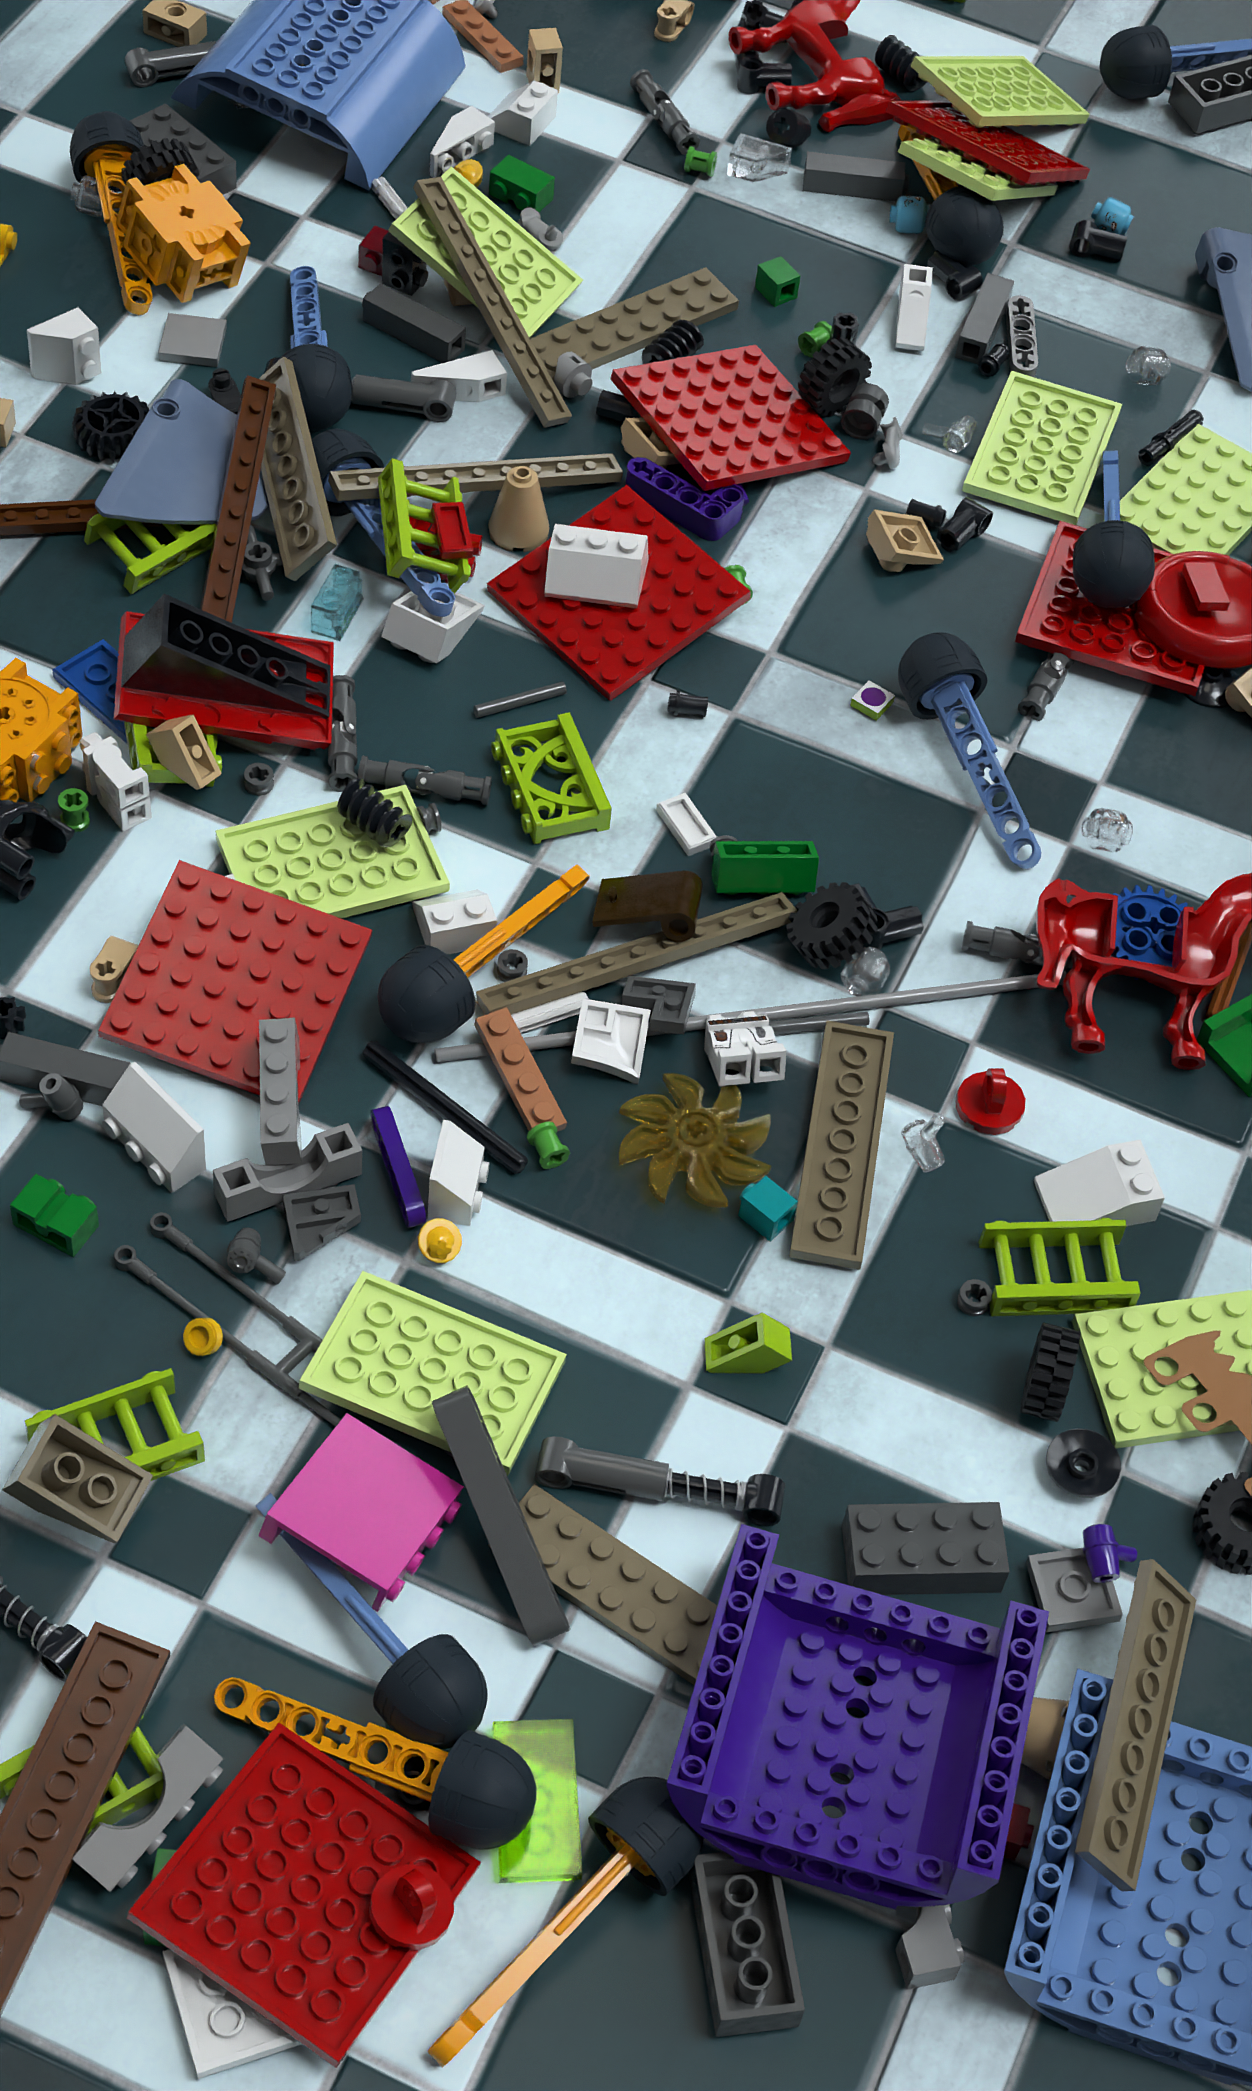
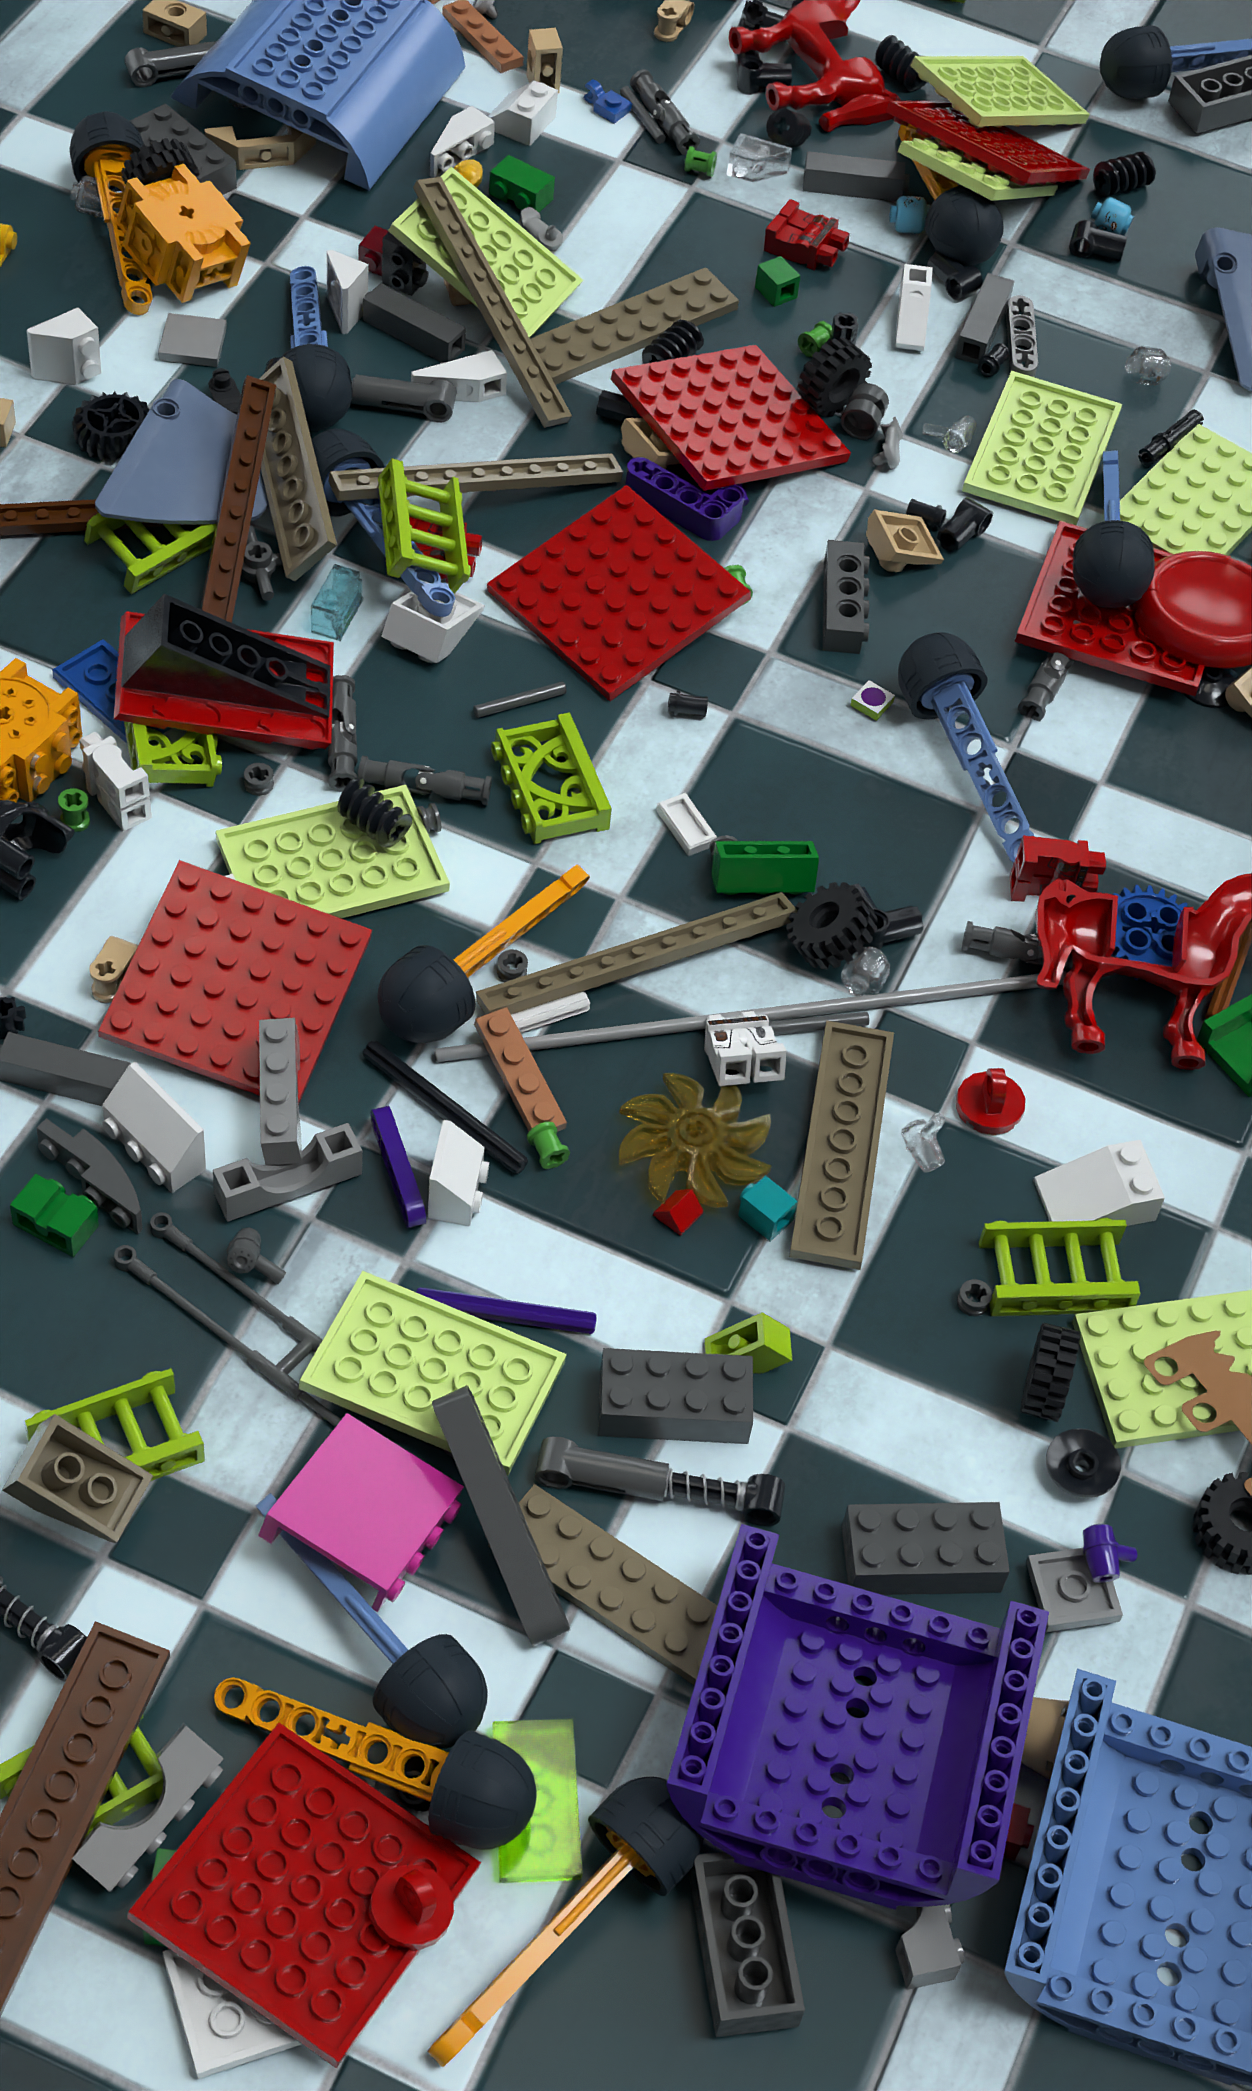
(57, 1095): dark grey piece -> none
(98, 1169): none -> dark grey slope
(184, 751): tan slope -> none
(202, 1336): yellow tile -> none
(262, 151): none -> tan slope
(319, 1217): dark grey wing -> none
(346, 288): none -> white slope
(388, 197): white axle -> none
(439, 1240): yellow hat -> none
(452, 530): red tile -> none
(455, 920): white slope -> none
(515, 1311): none -> dark purple axle
(519, 512): tan cone -> none
(572, 375): light grey piece -> none
(596, 566): white slope -> none
(609, 104): none -> blue plate
(611, 1038): white plate -> none
(643, 115): none -> dark grey bar
(660, 897): dark brown door -> none
(667, 998): dark grey plate -> none
(676, 1396): none -> dark grey brick
(679, 1211): none -> red slope
(805, 237): none -> red hips
(844, 597): none -> dark grey brick
(1048, 859): none -> red hips
(1107, 830): clear head -> none
(1123, 173): none -> black piece
(1136, 1727): dark tan plate -> none
(1205, 586): tile -> none

